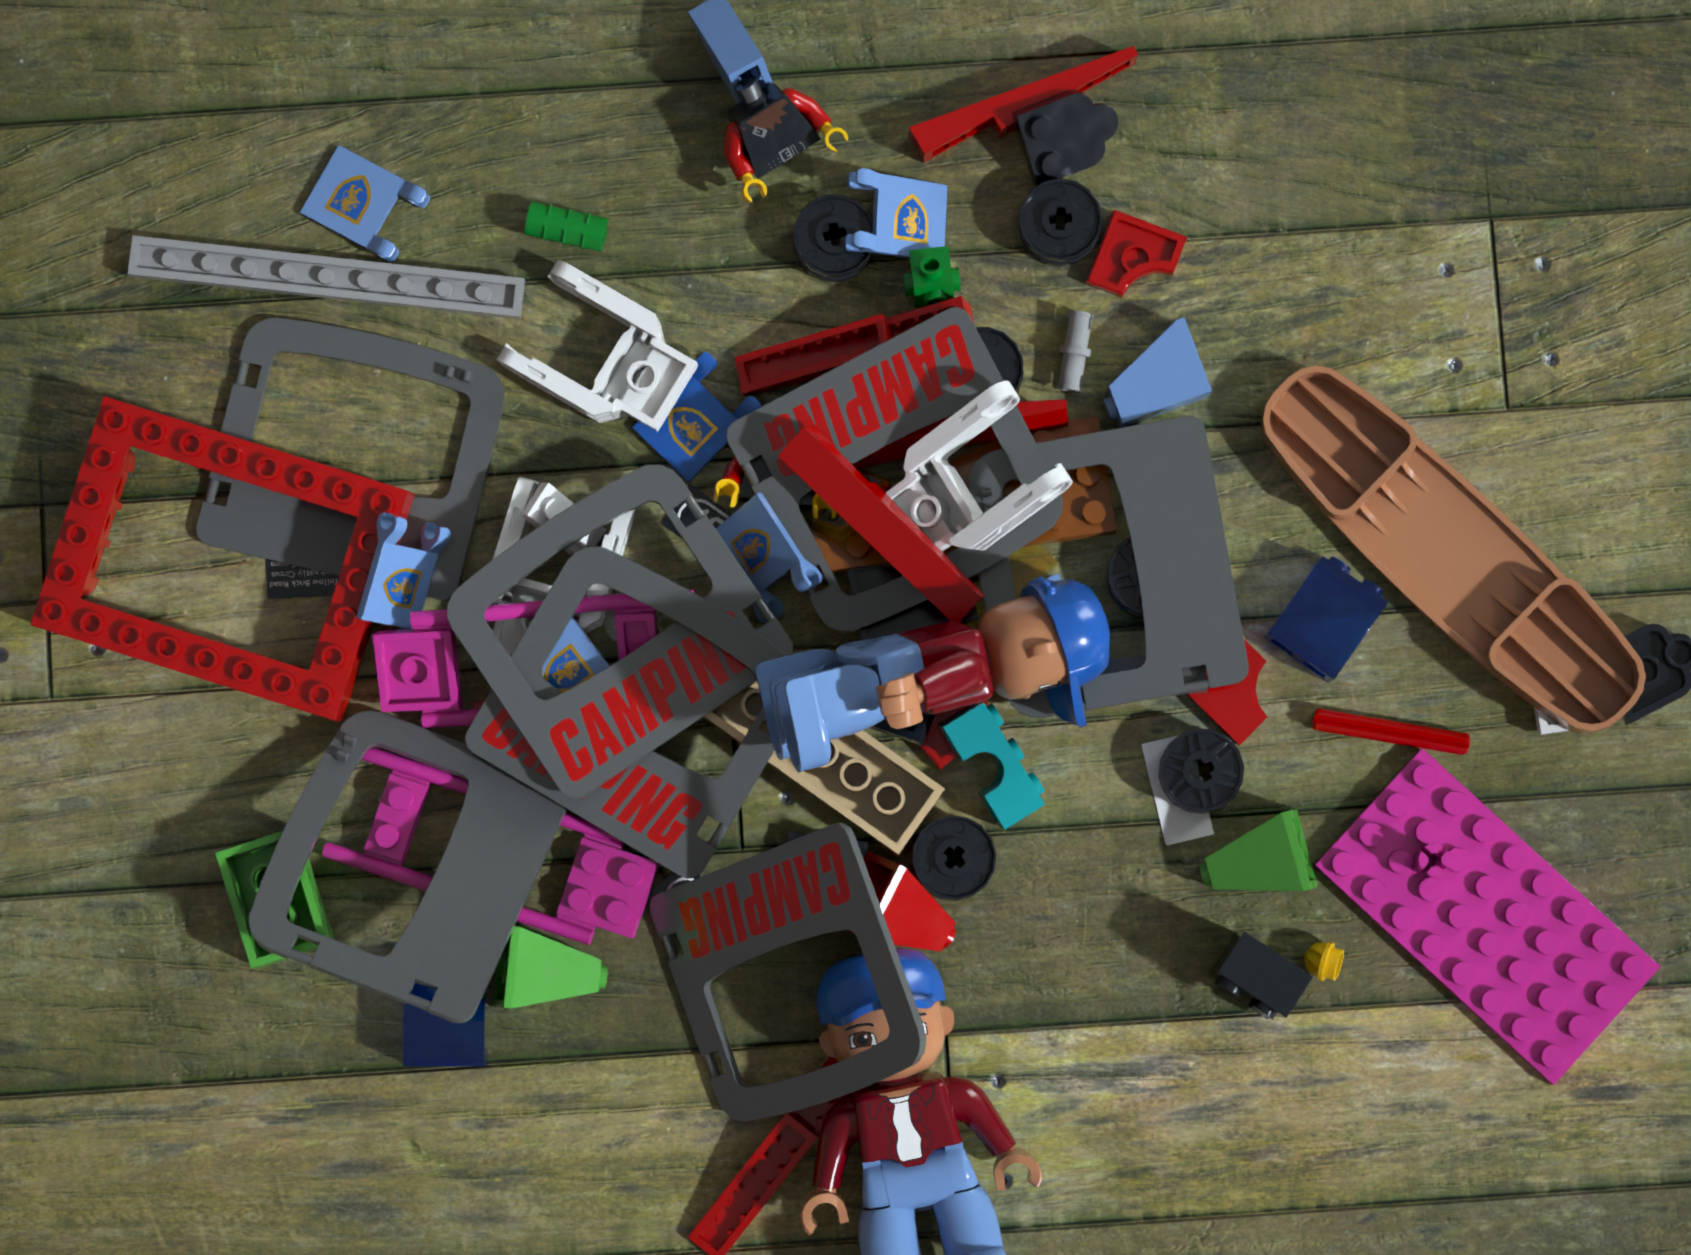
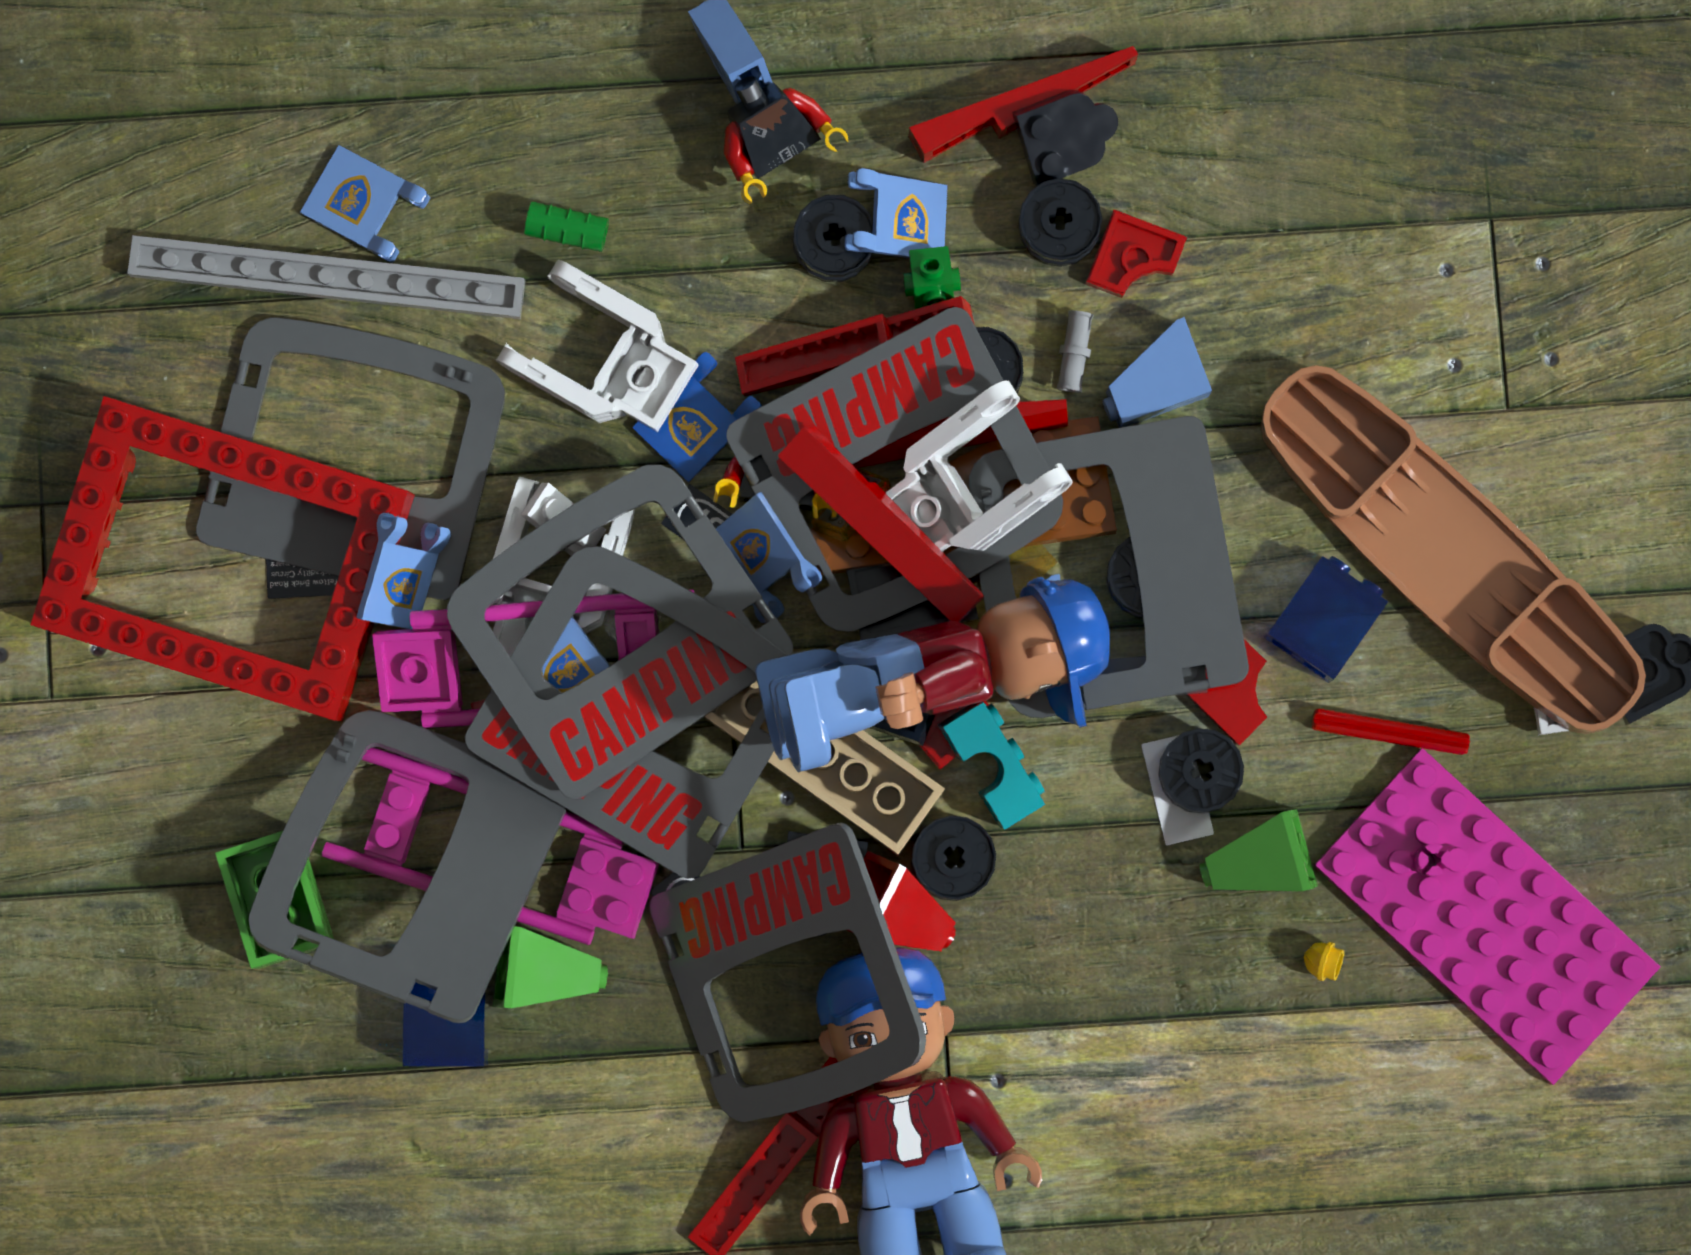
(1260, 975): black brick -> none

